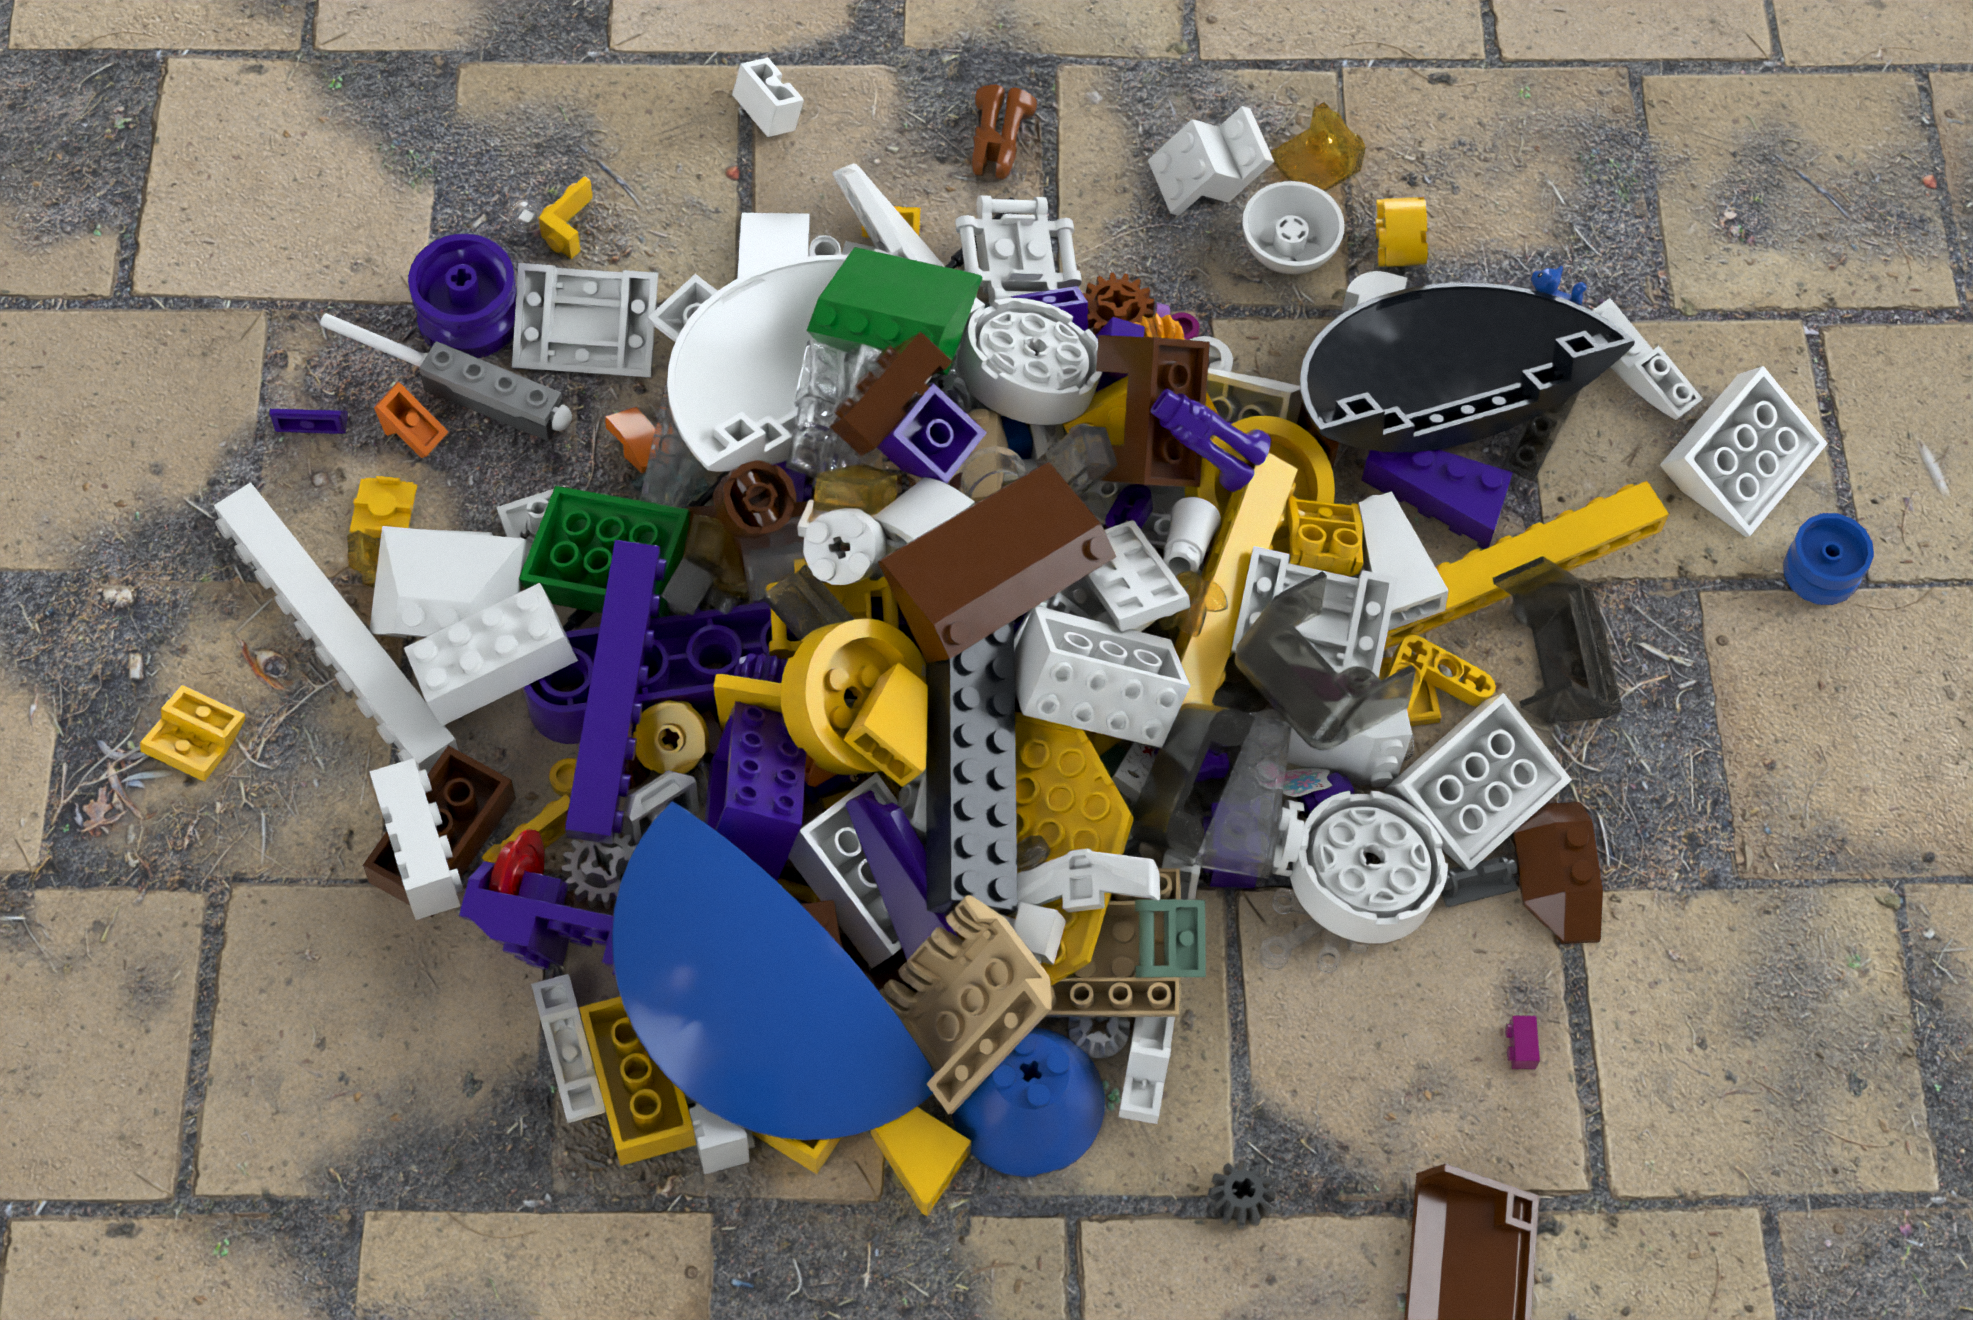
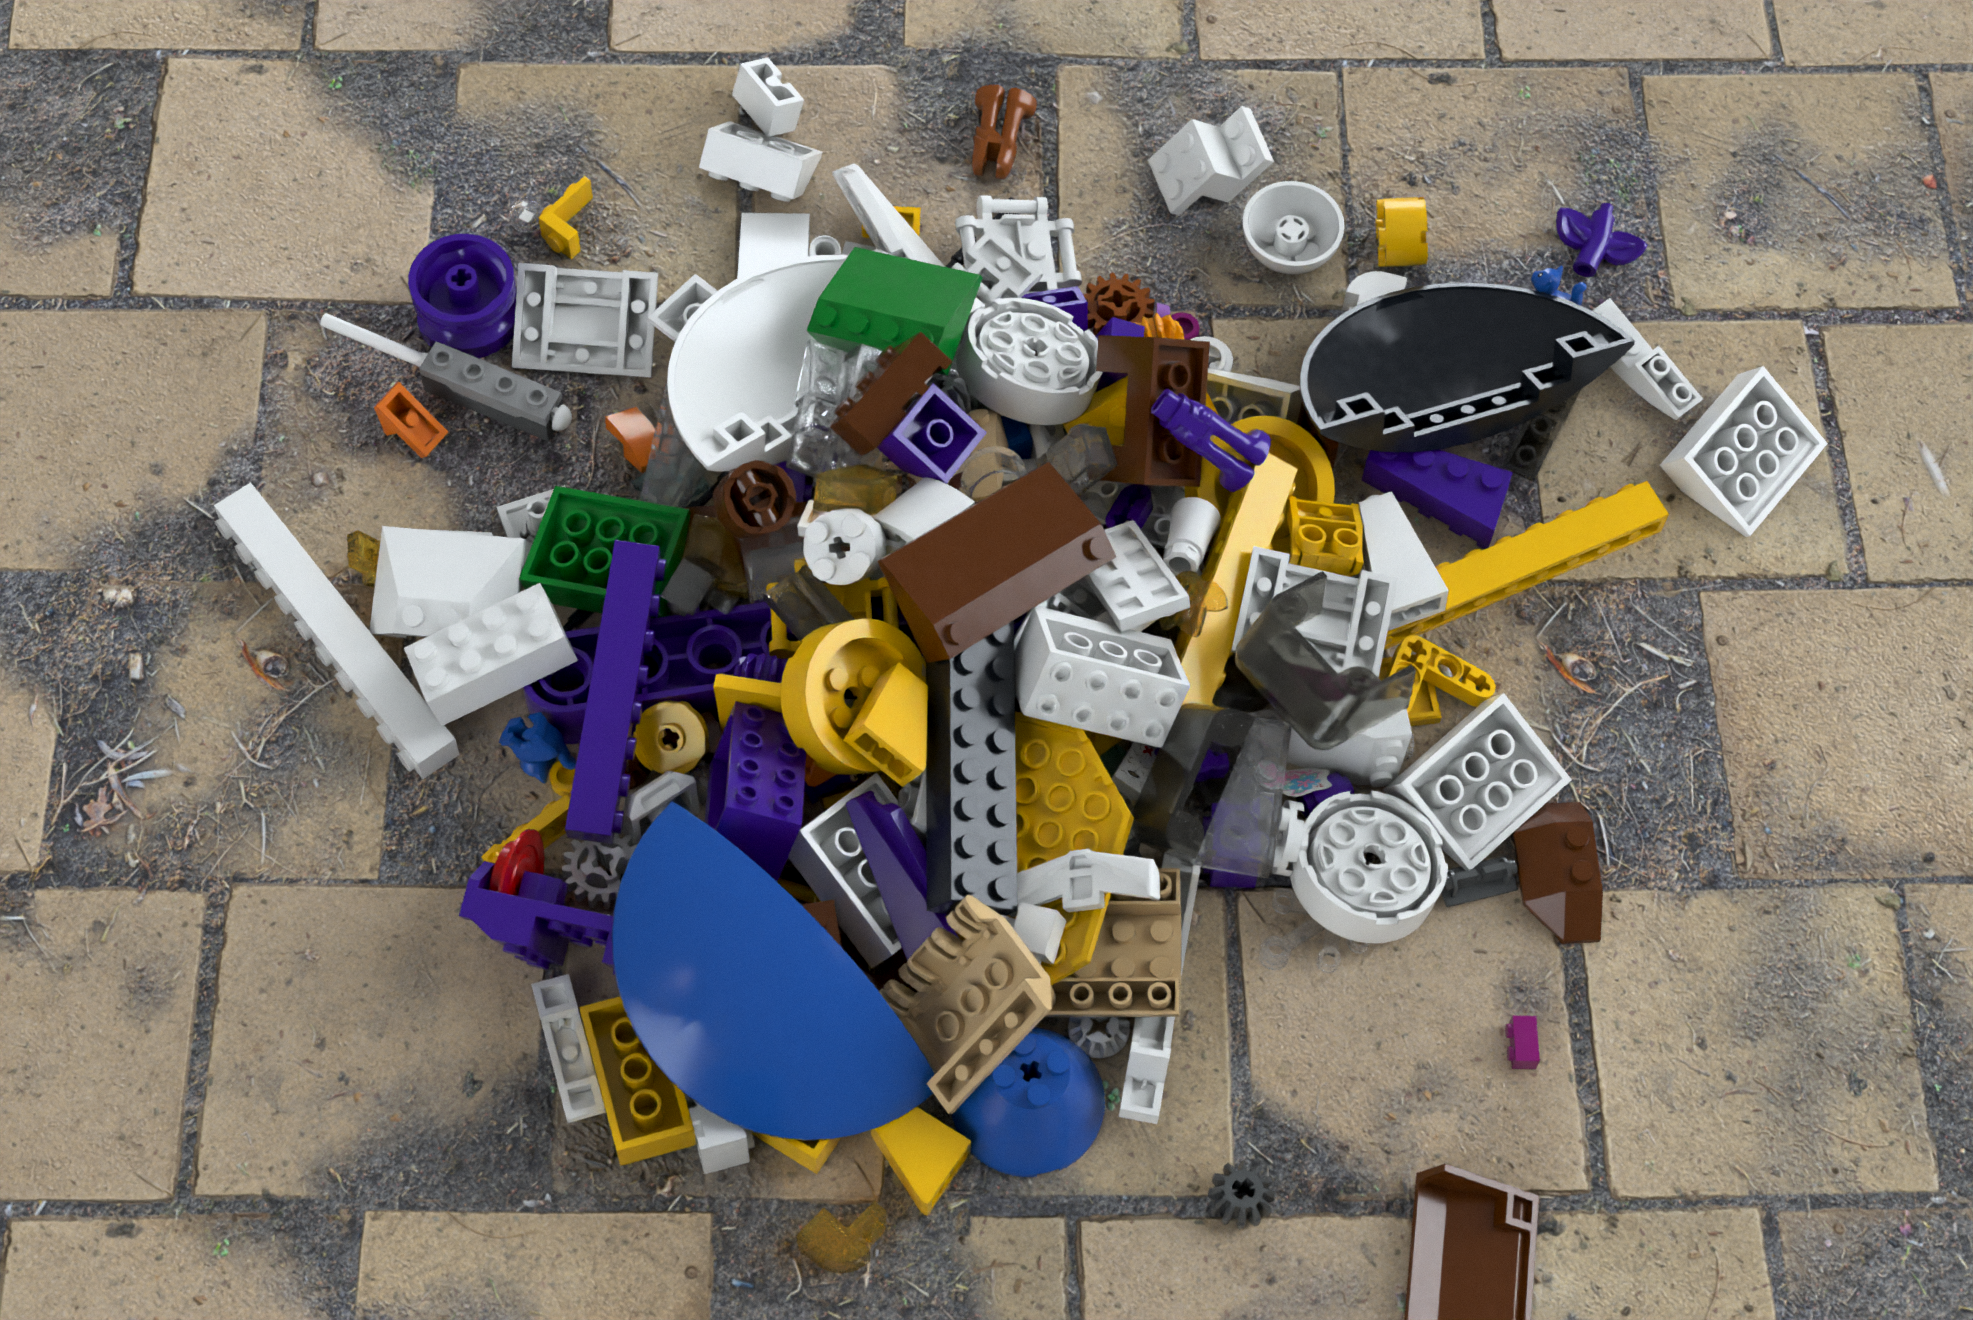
(193, 733): yellow slope -> none
(309, 421): dark purple slope -> none
(382, 503): yellow piece -> none
(415, 839): white wedge -> none
(470, 806): reddish brown brick -> none
(536, 745): none -> blue animal
(758, 160): none -> white slope
(838, 1247): none -> clear yellow brick
(1002, 266): none -> white plate
(1032, 852): clear smoke tile -> none
(1182, 938): sand green plate -> none
(1322, 153): clear yellow bracket -> none
(1567, 641): clear smoke windscreen -> none
(1596, 239): none -> dark purple plant
(1828, 558): blue wheel -> none

